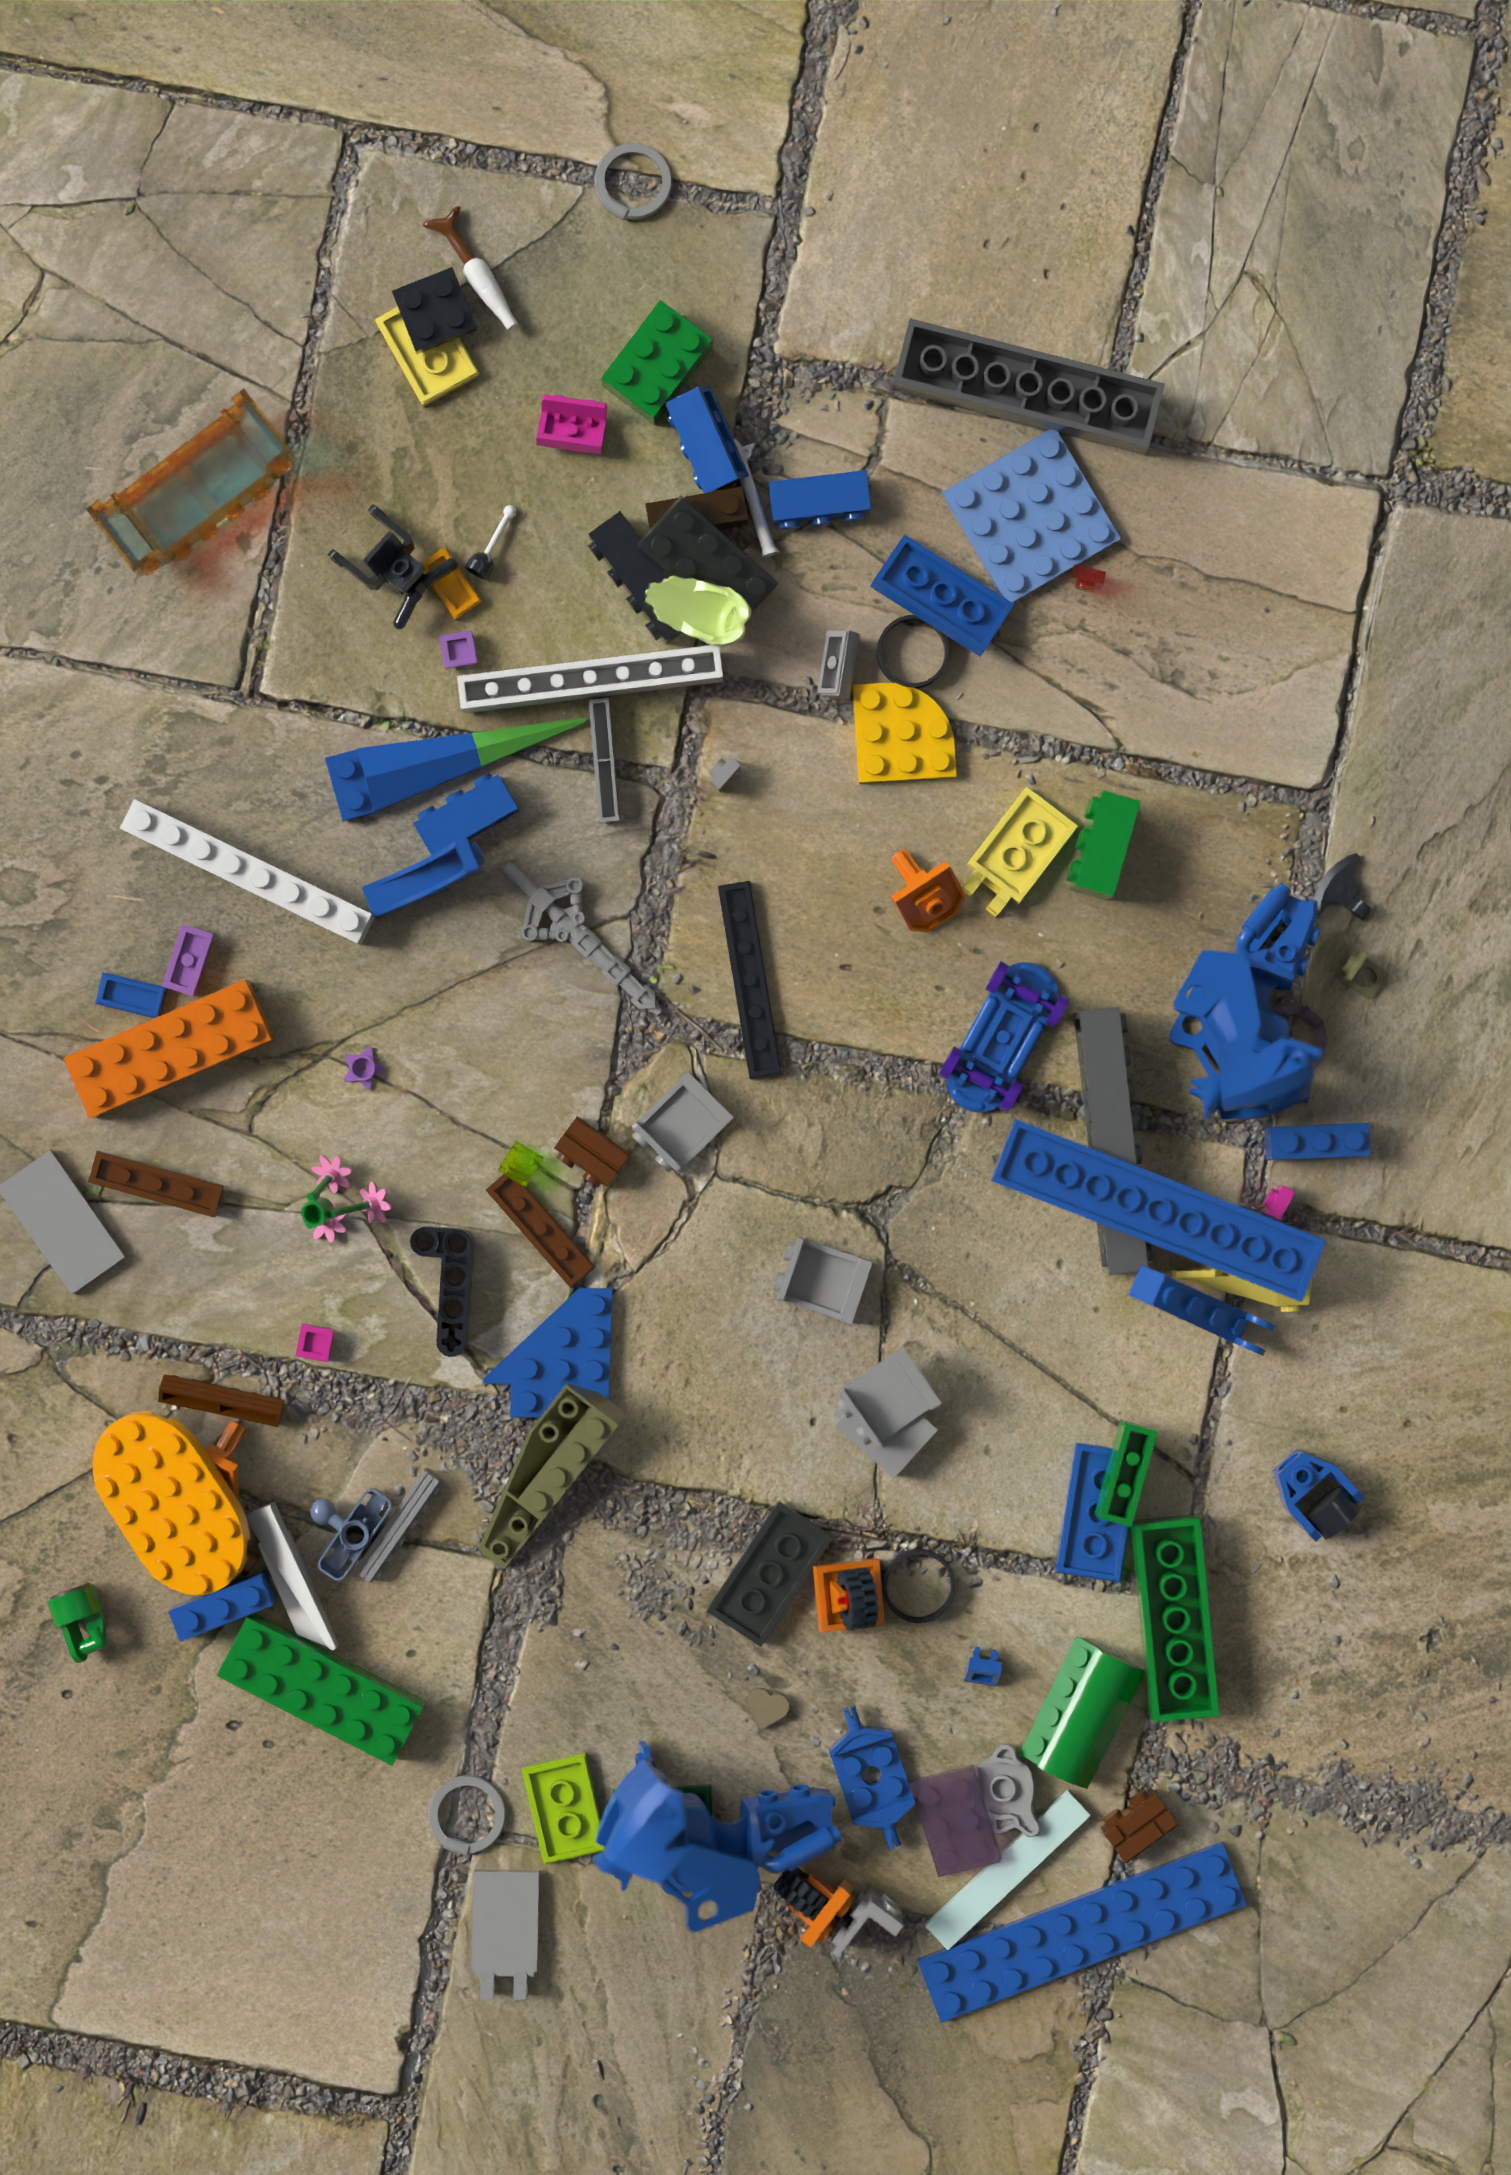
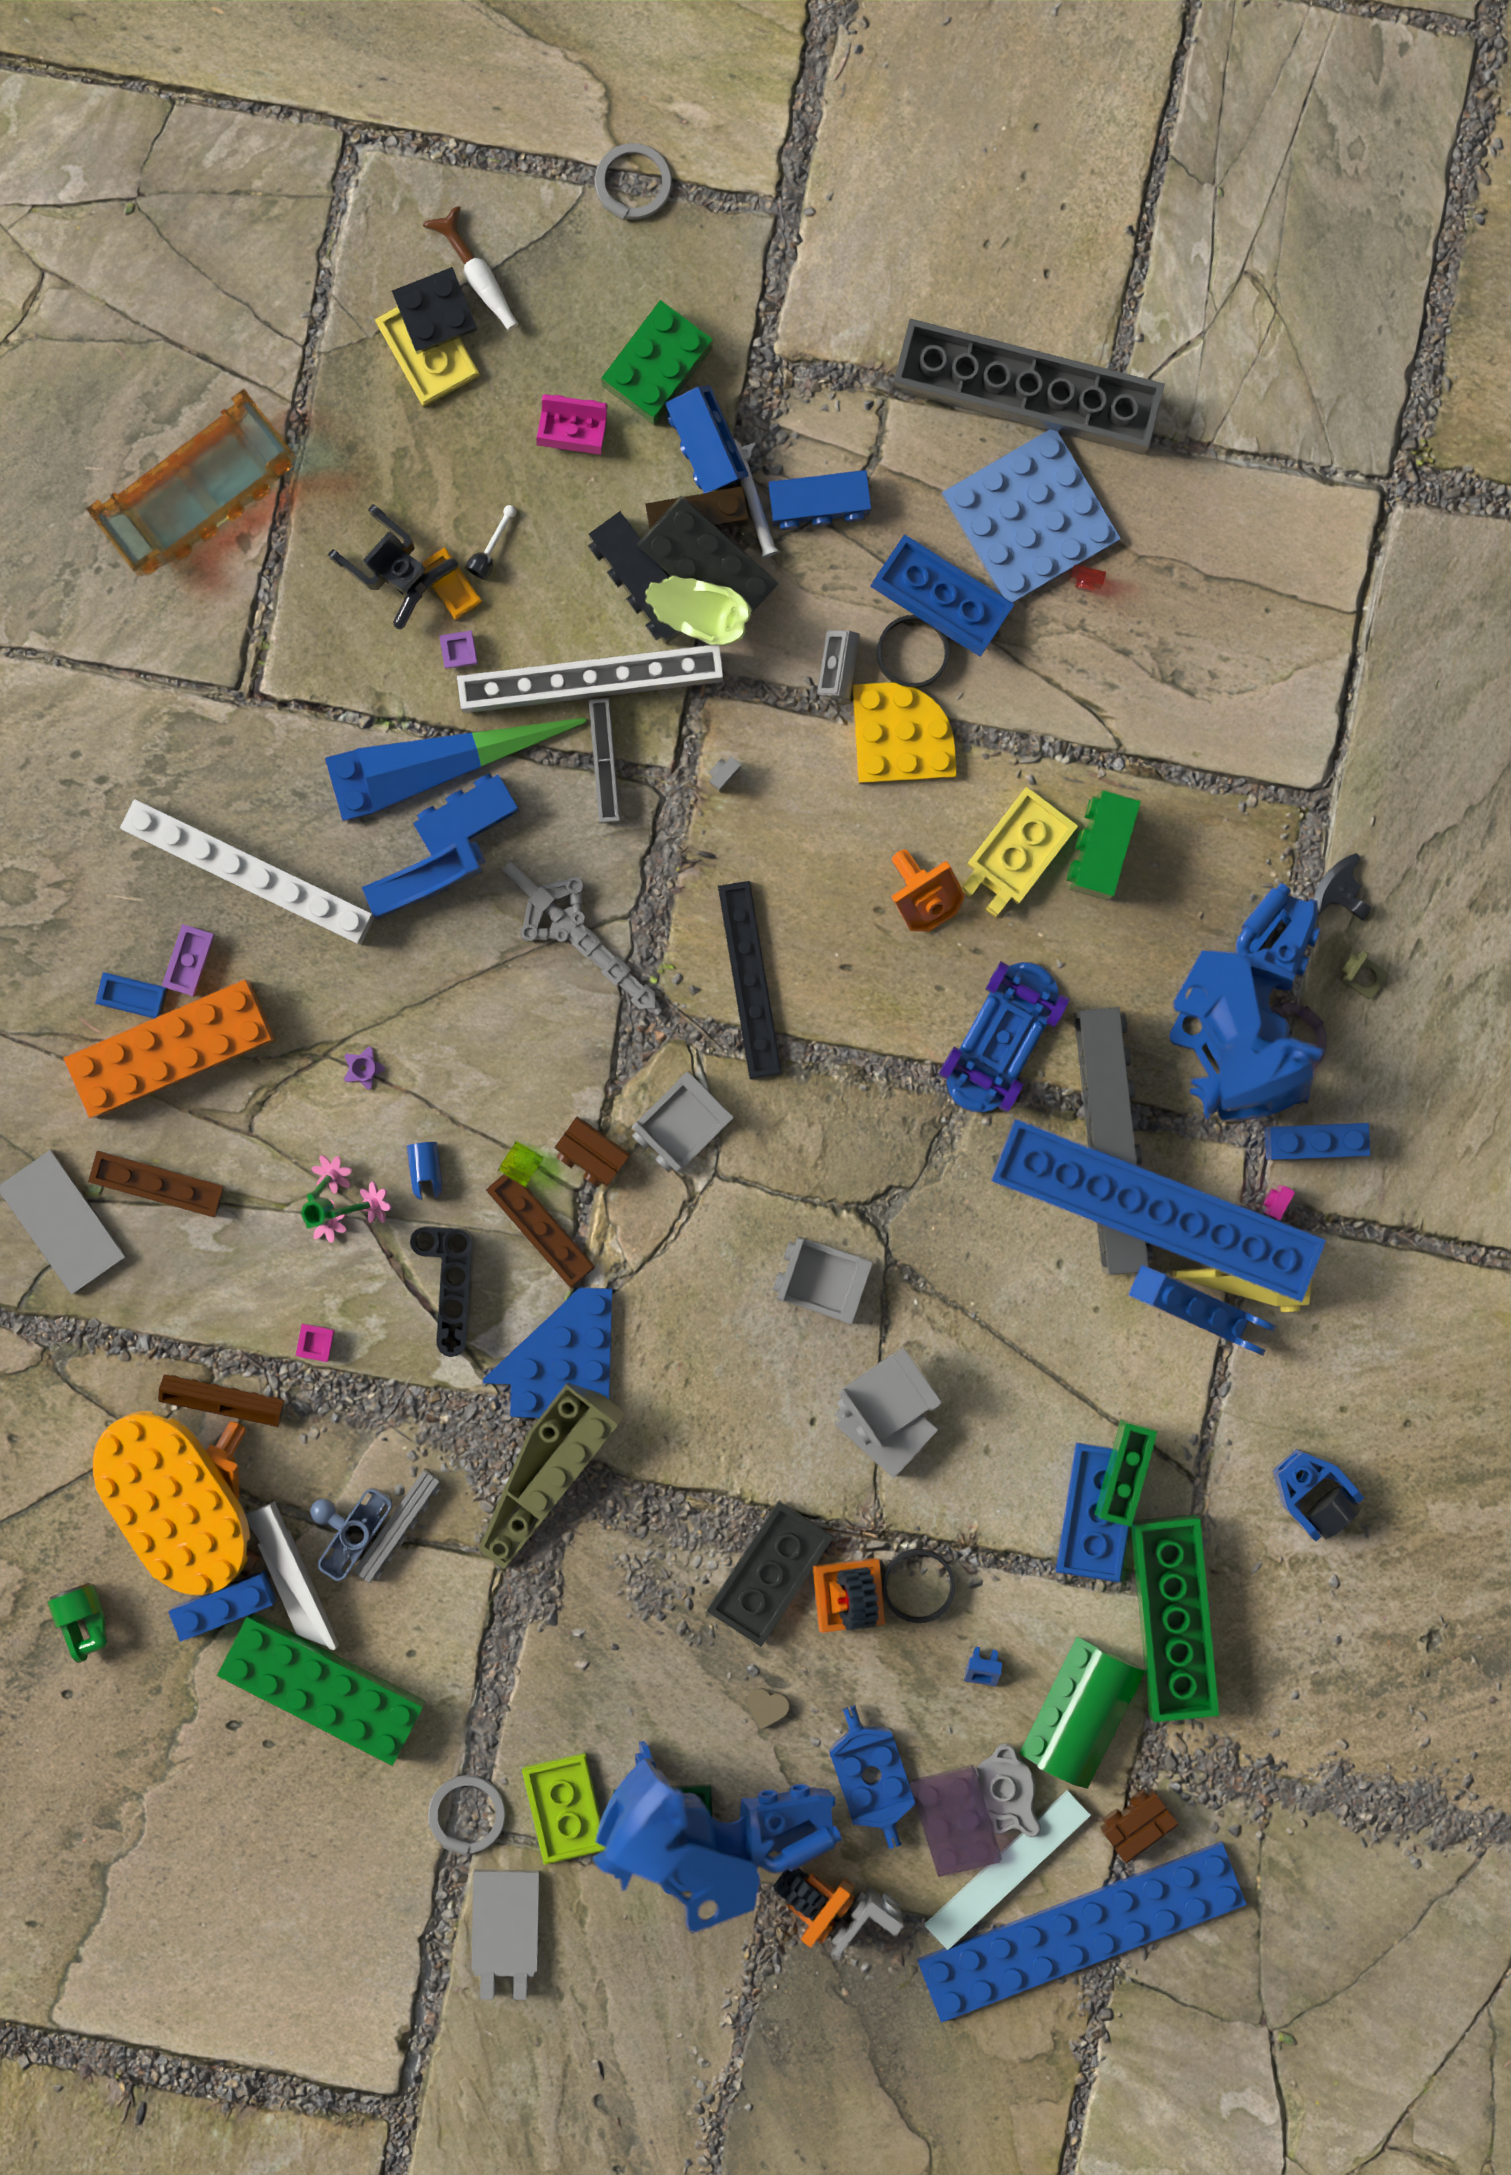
(424, 1166): none -> blue piece

